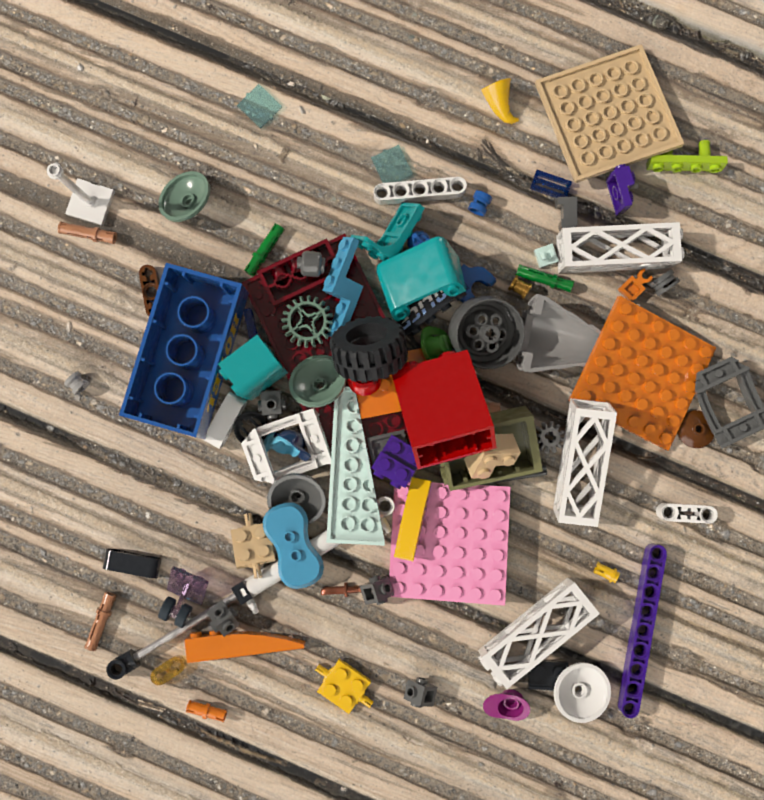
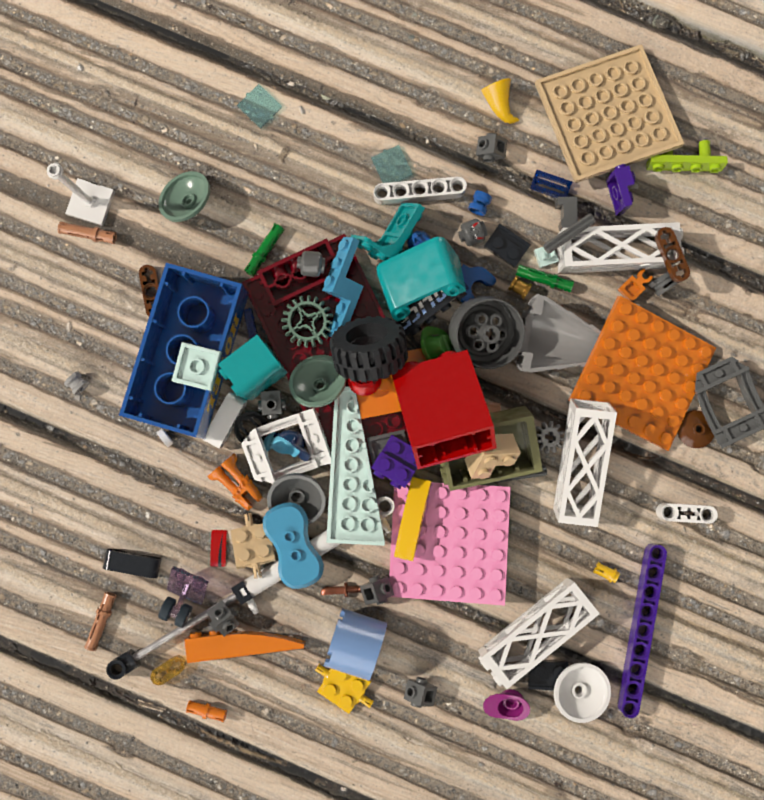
(164, 437): none -> white tile
(196, 366): none -> light aqua tile
(218, 548): none -> red sticker
(245, 484): none -> orange piece
(356, 644): none -> medium blue brick
(472, 232): none -> dark grey head
(491, 147): none -> dark grey brick
(507, 245): none -> black plate
(569, 233): none -> dark grey axle
(680, 256): none -> reddish brown beam

